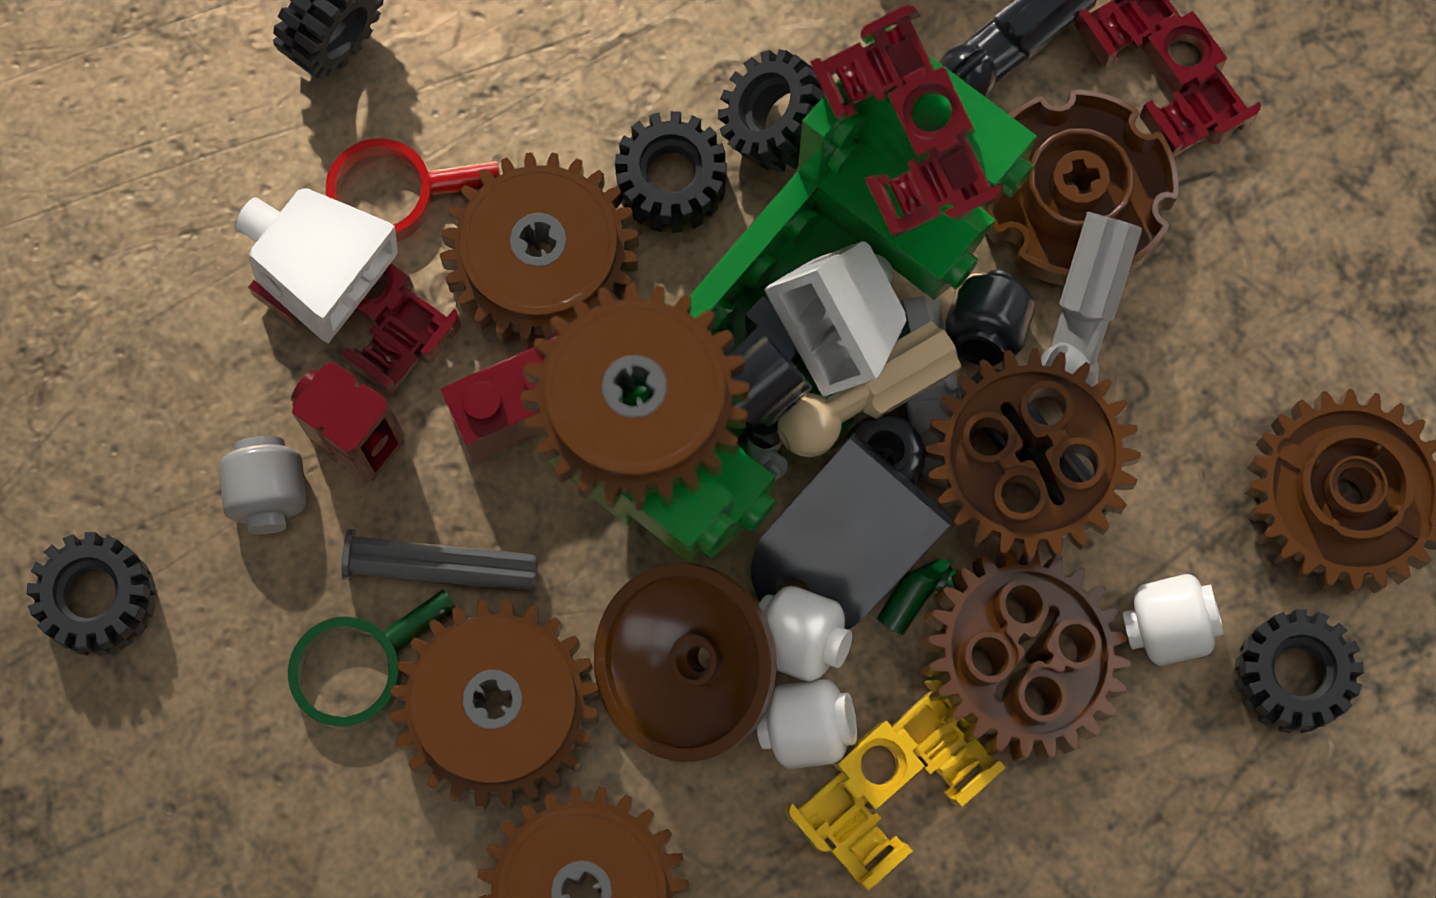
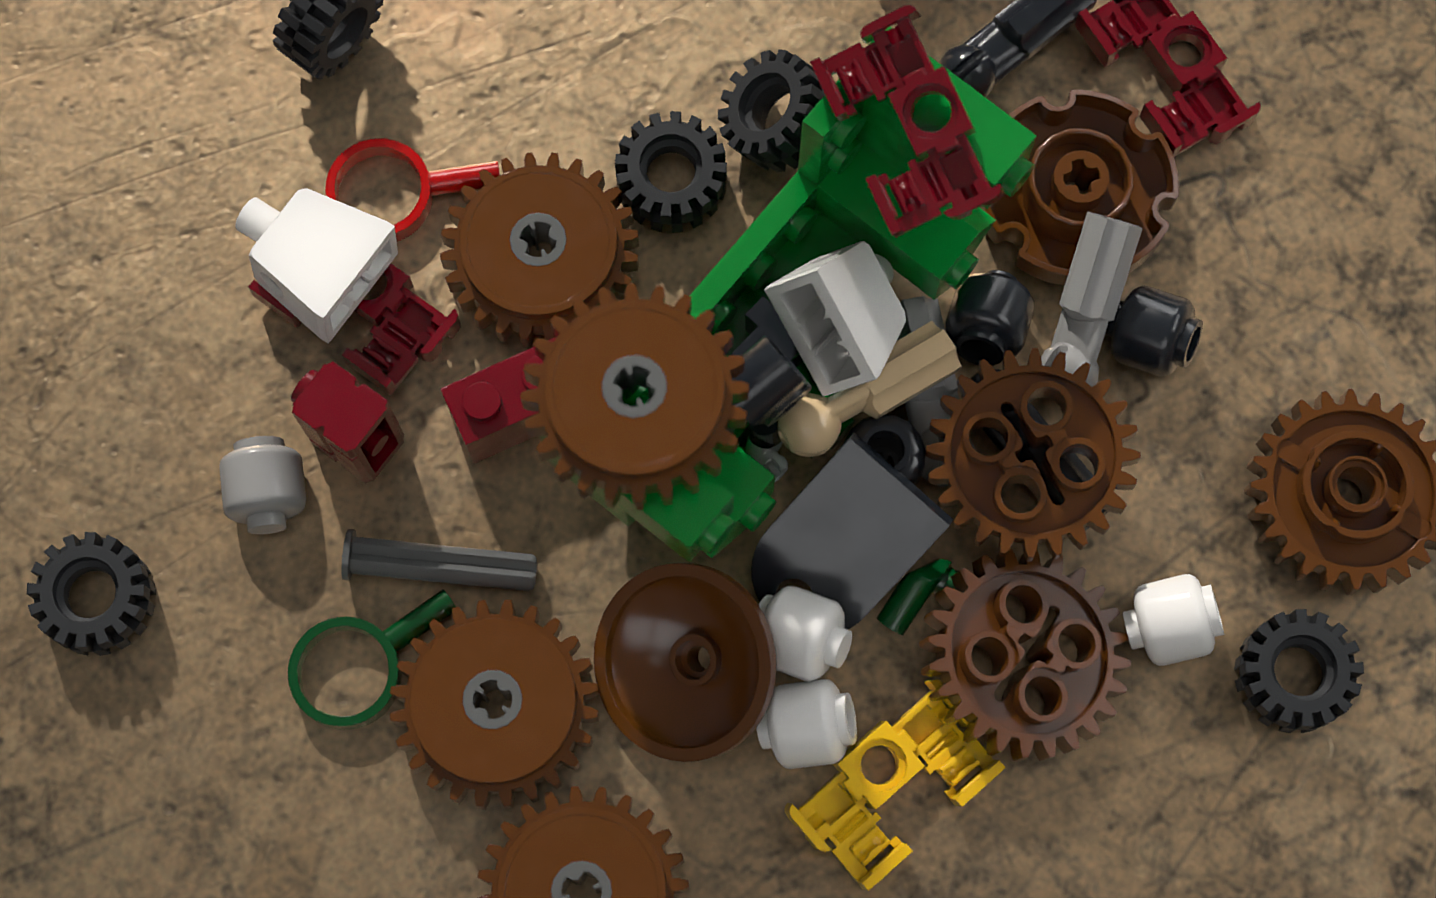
(1154, 331): none -> black head

